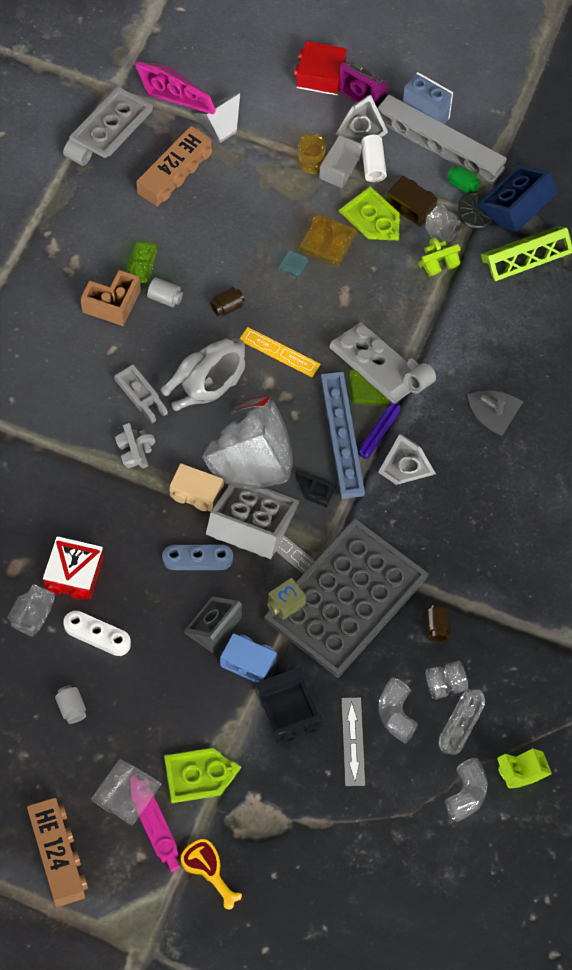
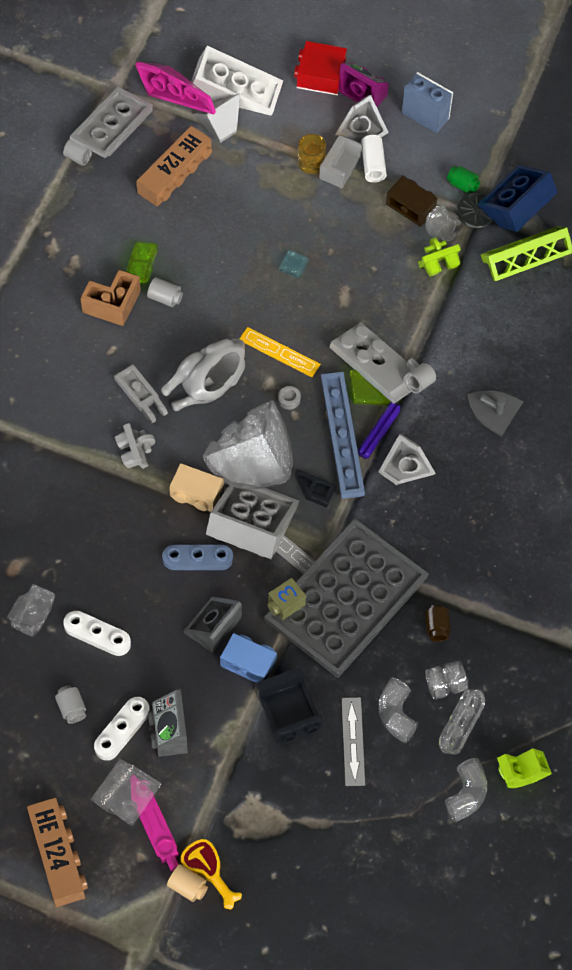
(73, 568): piece -> none
(117, 737): none -> white plate
(169, 725): none -> slope
(187, 883): none -> tan brick
(198, 774): lime tile -> none
(226, 76): none -> white slope
(227, 301): dark brown brick -> none
(252, 402): sticker -> none
(289, 397): none -> light grey tile
(328, 240): clear yellow plate -> none
(372, 216): lime tile -> none
(441, 139): light grey piece -> none

